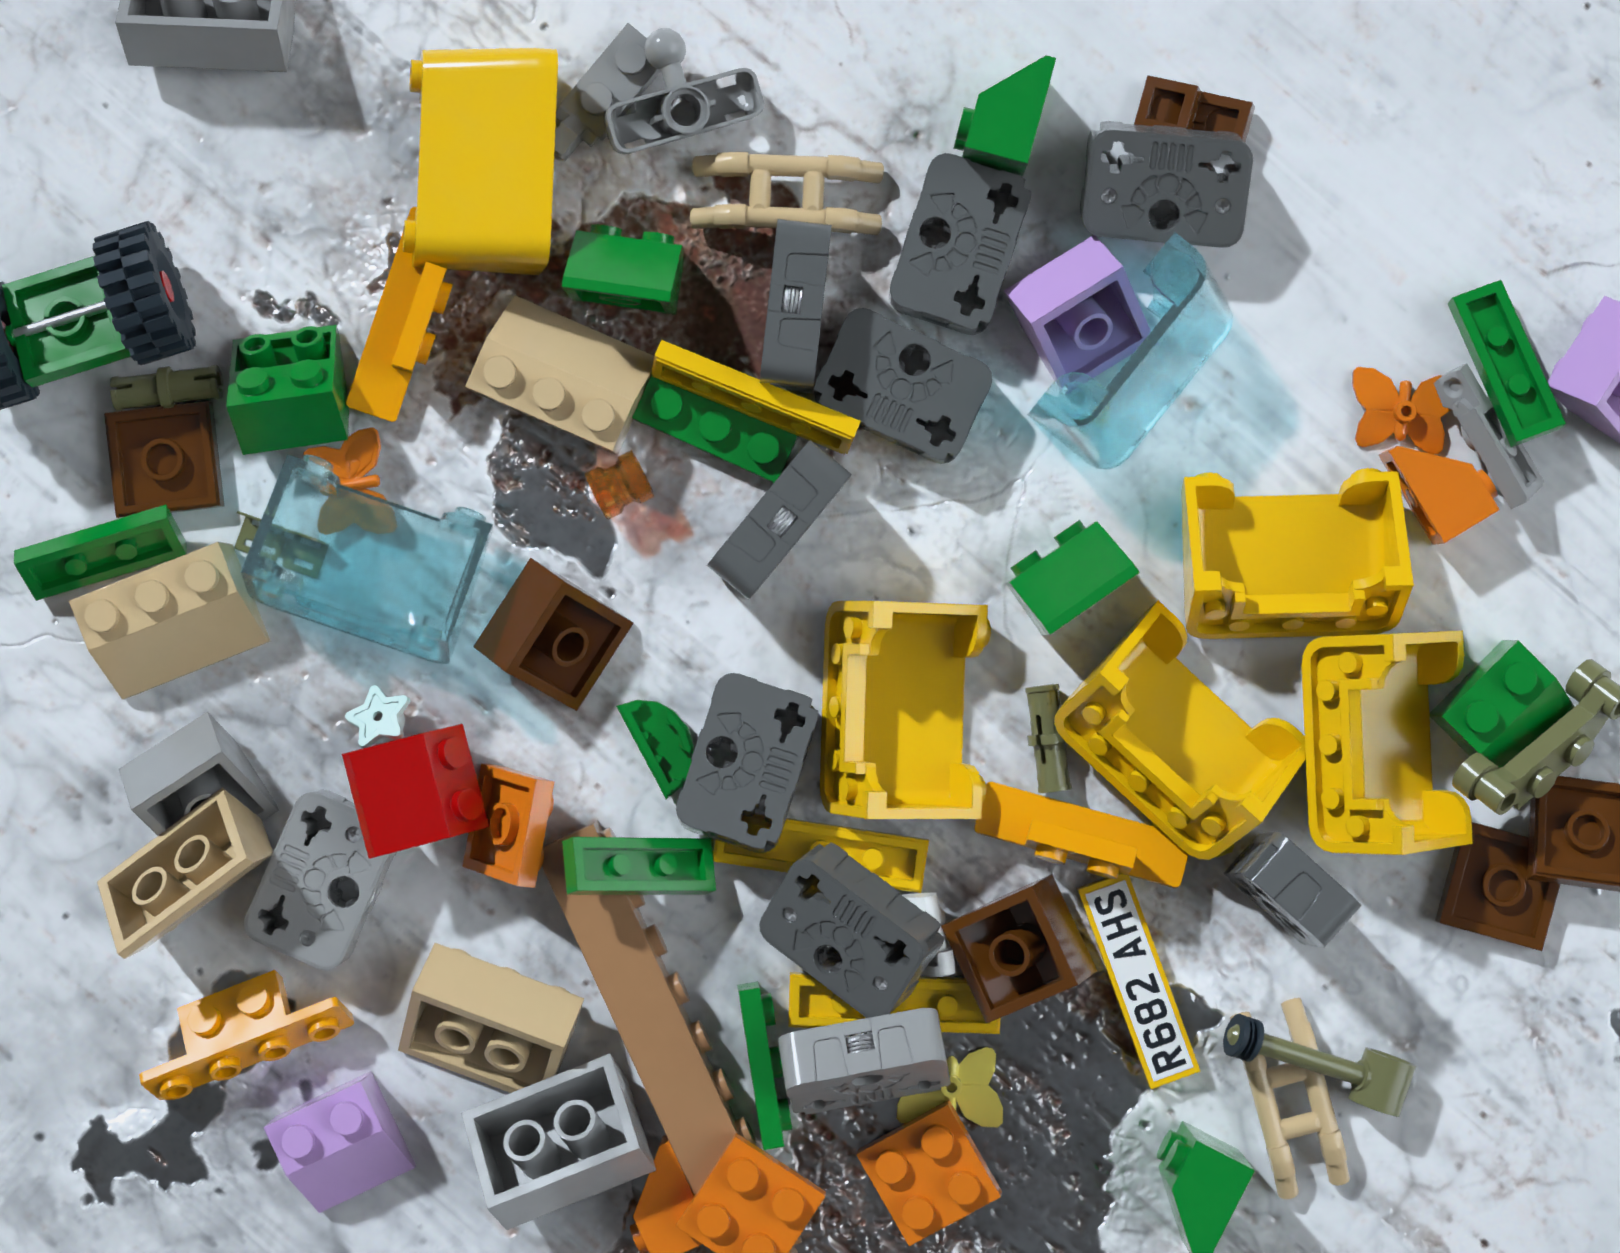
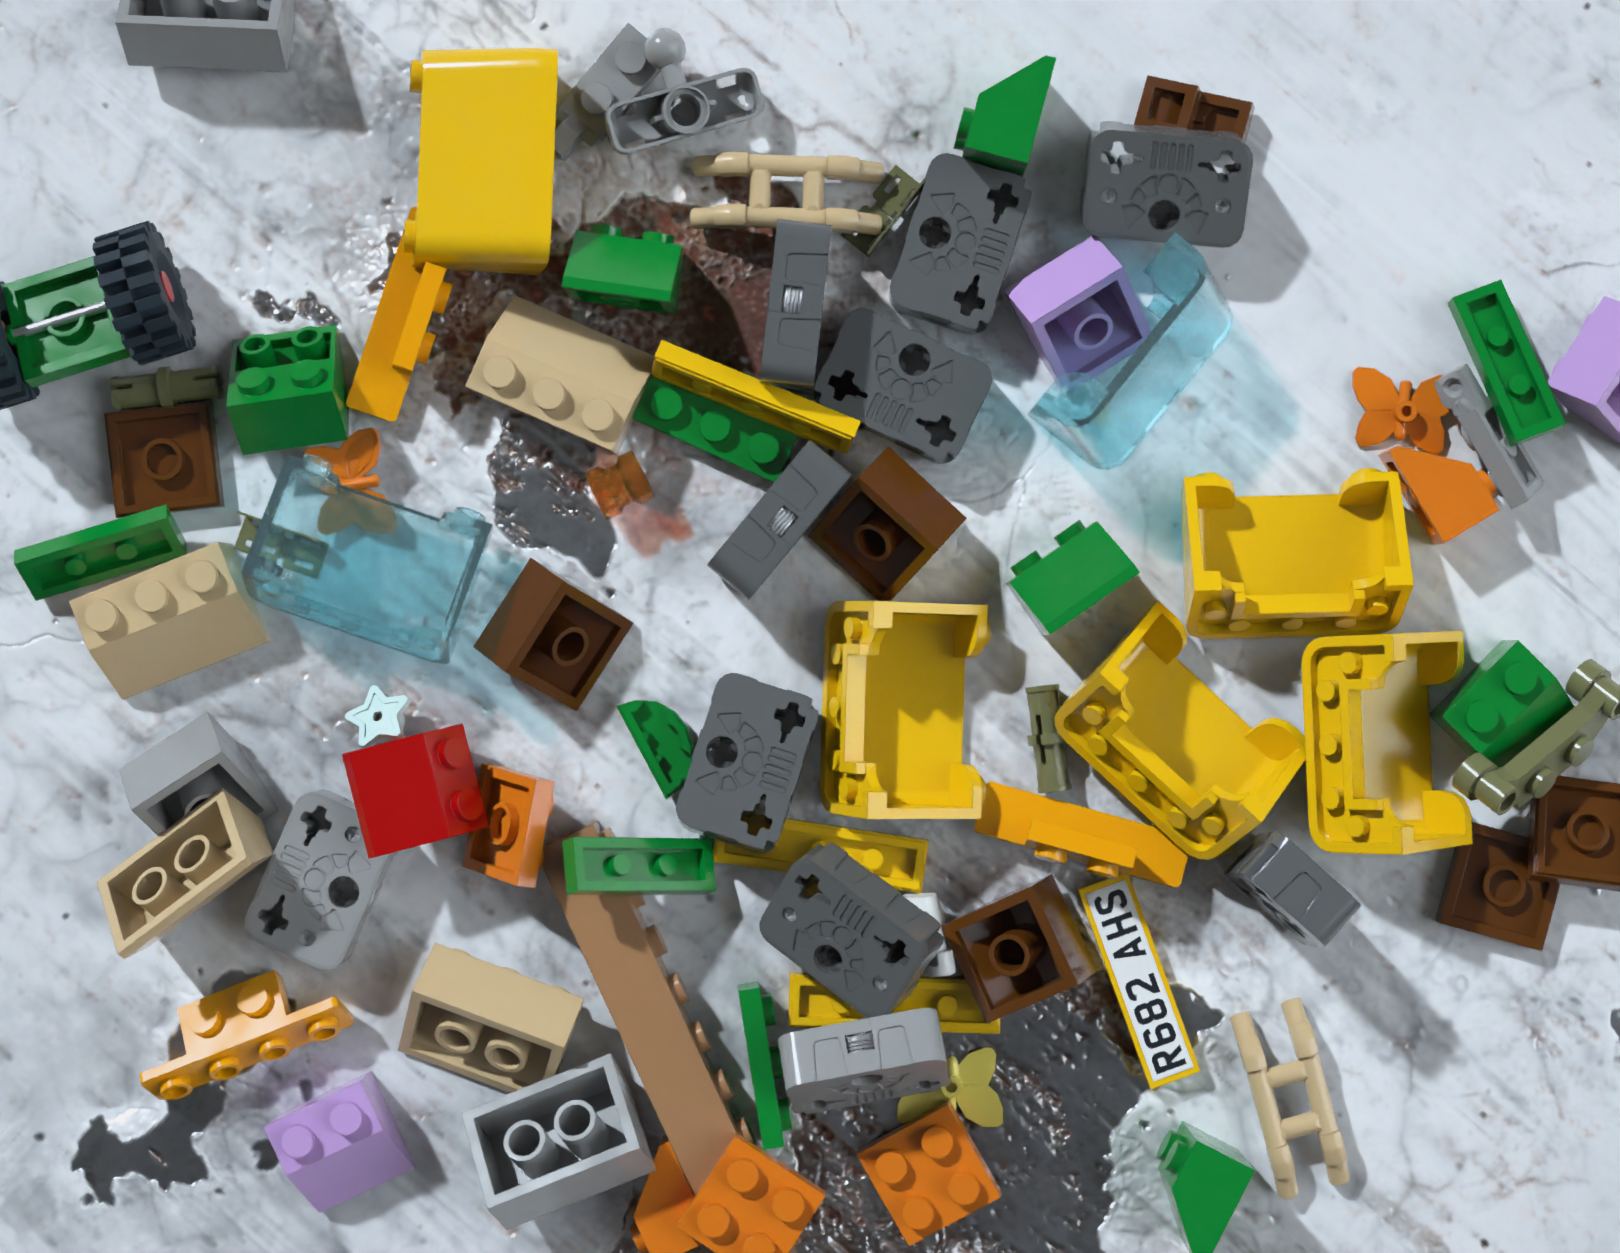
(886, 526): none -> reddish brown slope
(889, 204): none -> olive piece
(1376, 1080): olive piece -> none

